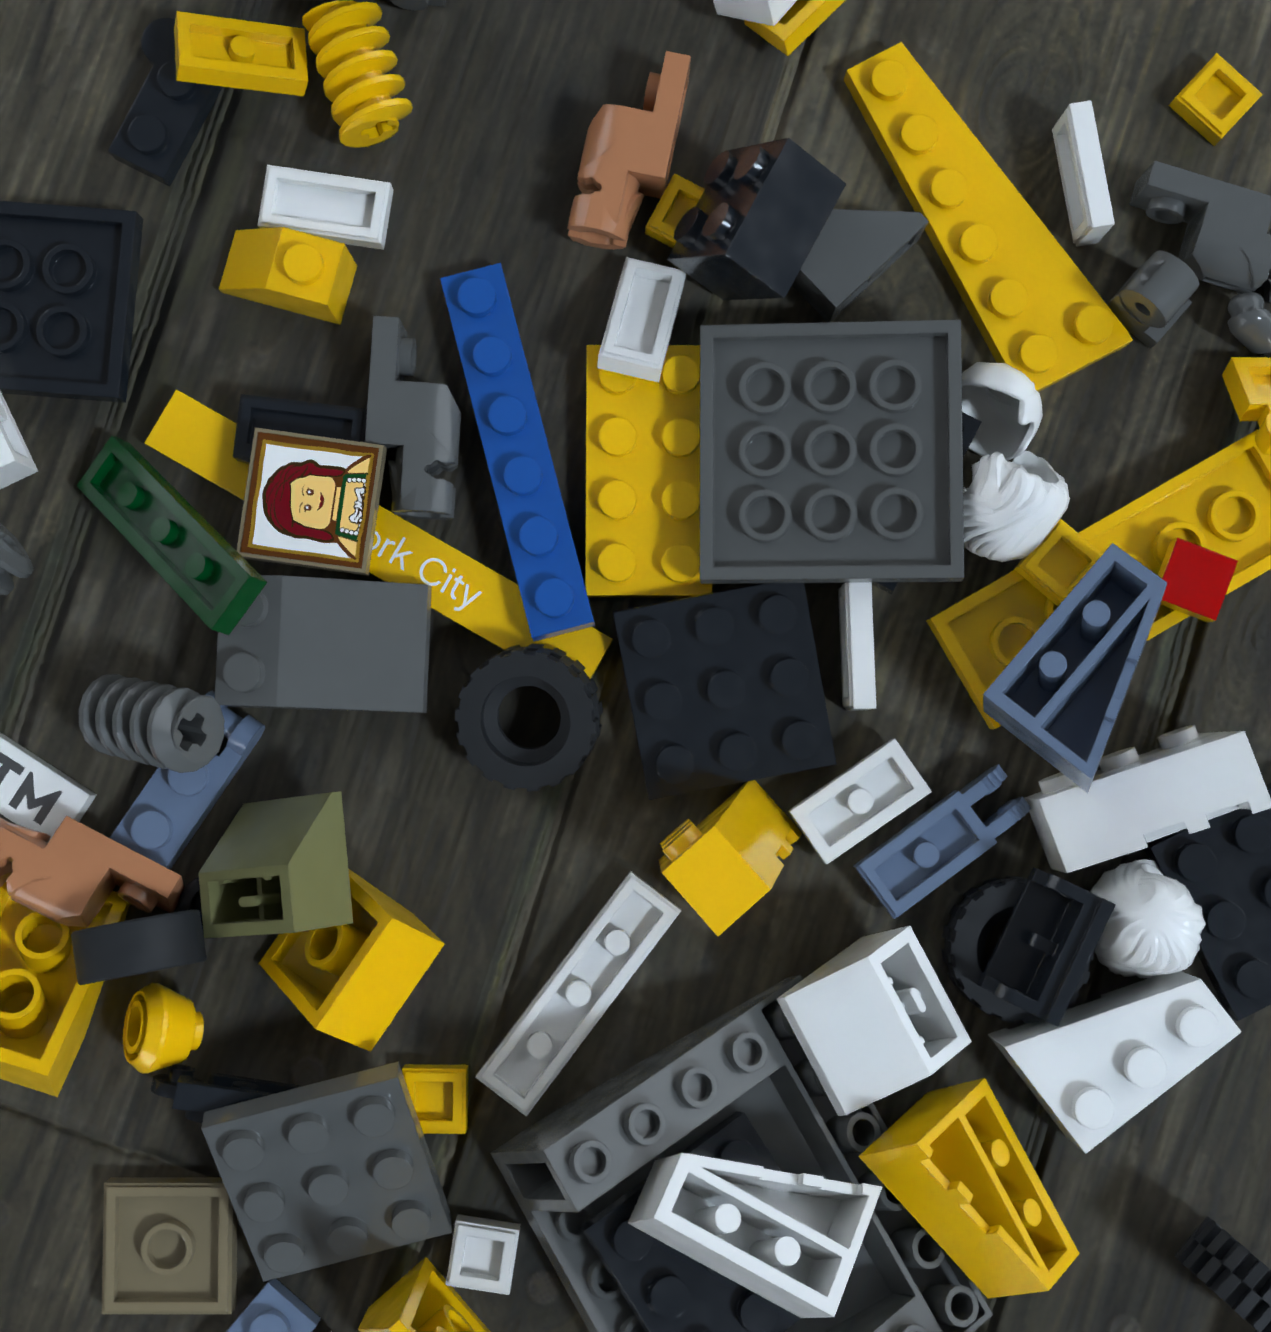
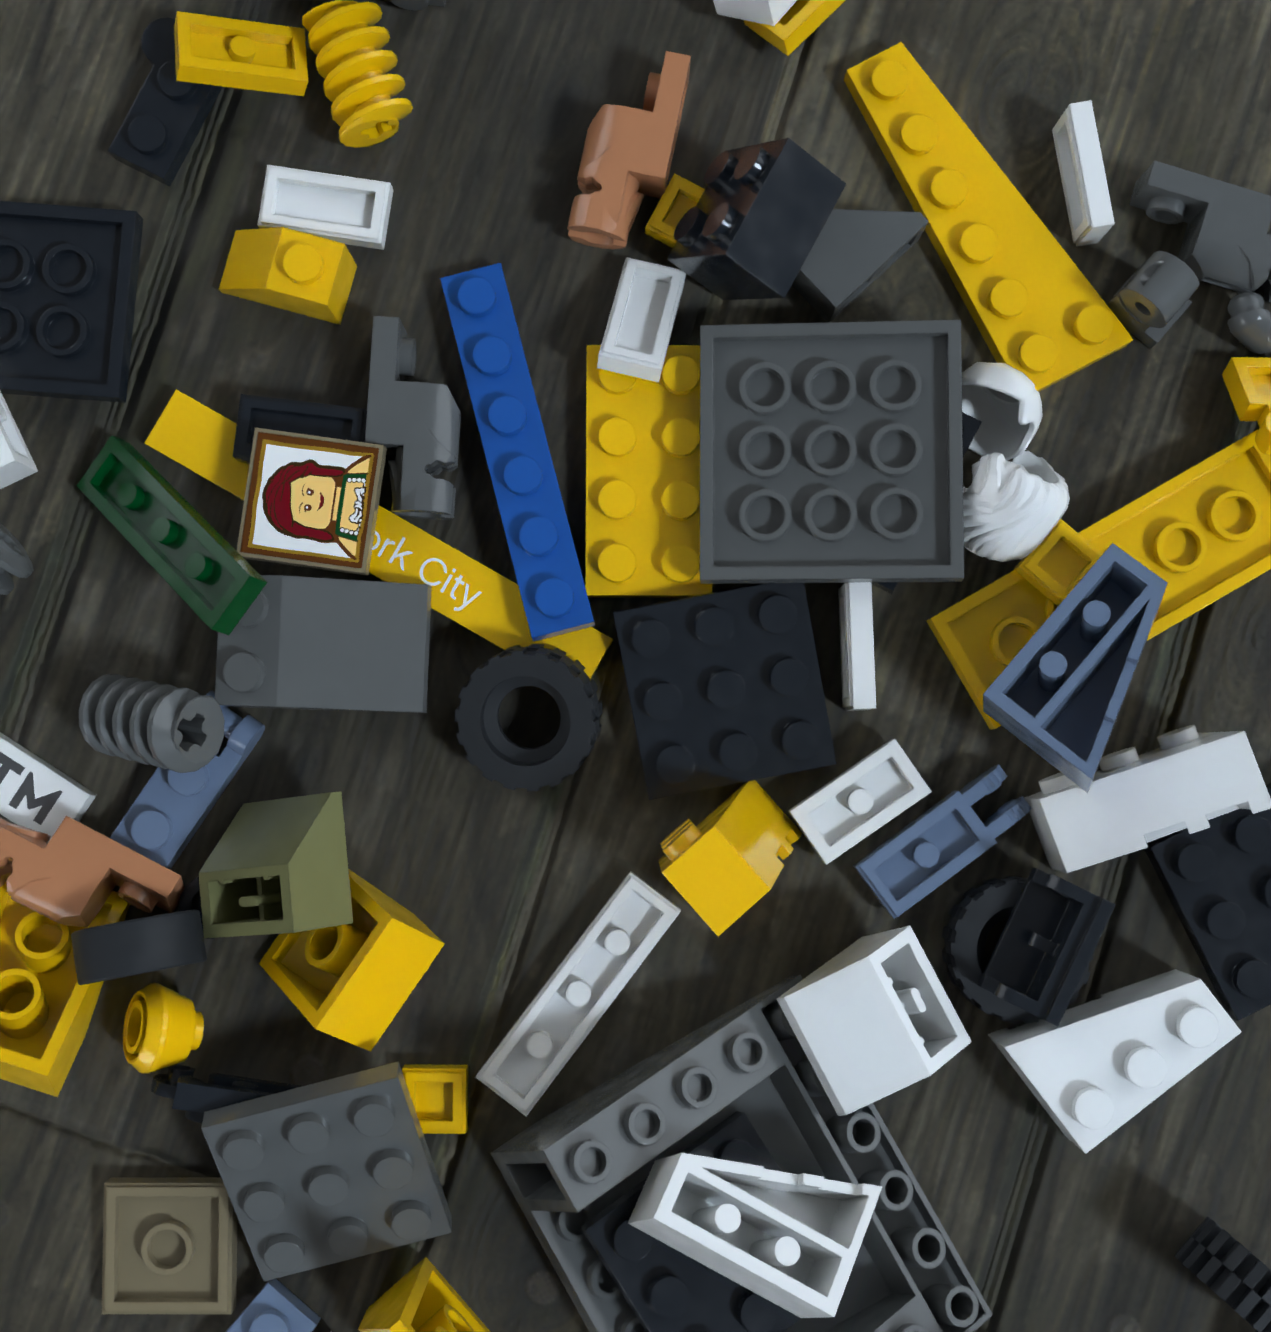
(483, 1254): white tile -> none
(974, 1190): yellow wedge -> none
(1152, 924): white hair -> none
(1195, 579): red tile -> none
(1215, 99): yellow tile -> none

